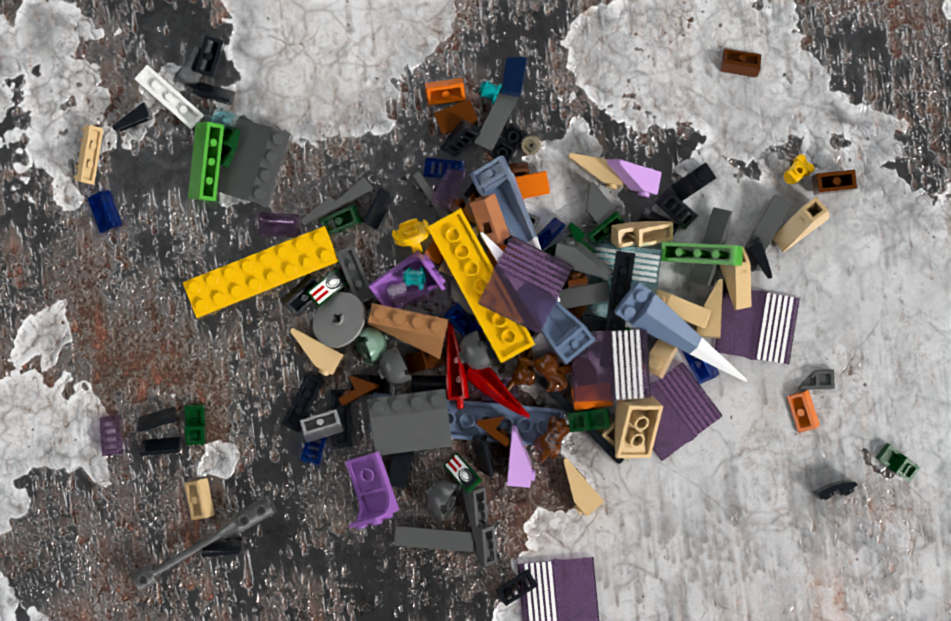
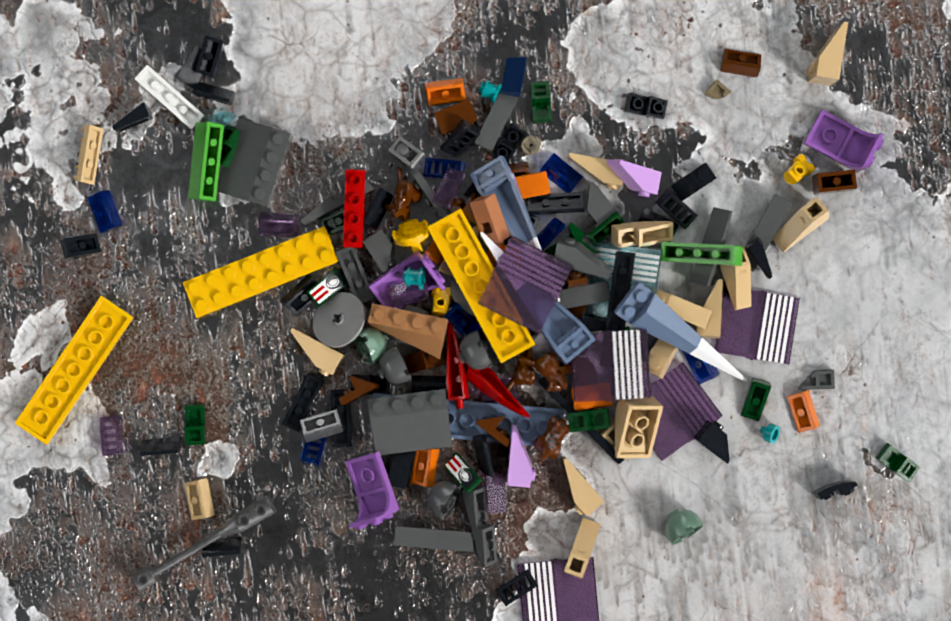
(74, 370): none -> yellow plate
(80, 246): none -> black slope
(157, 419): black slope -> none
(353, 207): none -> red piece
(380, 248): none -> dark grey slope
(404, 195): none -> reddish brown animal
(406, 152): none -> light grey slope
(425, 467): none -> orange slope
(441, 301): none -> yellow plate
(496, 493): none -> clear purple slope
(541, 102): none -> dark green slope
(556, 203): none -> black tile
(561, 173): none -> clear blue slope
(582, 548): none -> tan slope
(645, 106): none -> black slope
(681, 525): none -> sand green cylinder
(714, 439): none -> black slope
(717, 90): none -> dark tan tile
(755, 398): none -> dark green slope
(770, 433): none -> teal tile
(827, 64): none -> tan slope
(843, 142): none -> medium lavender bracket

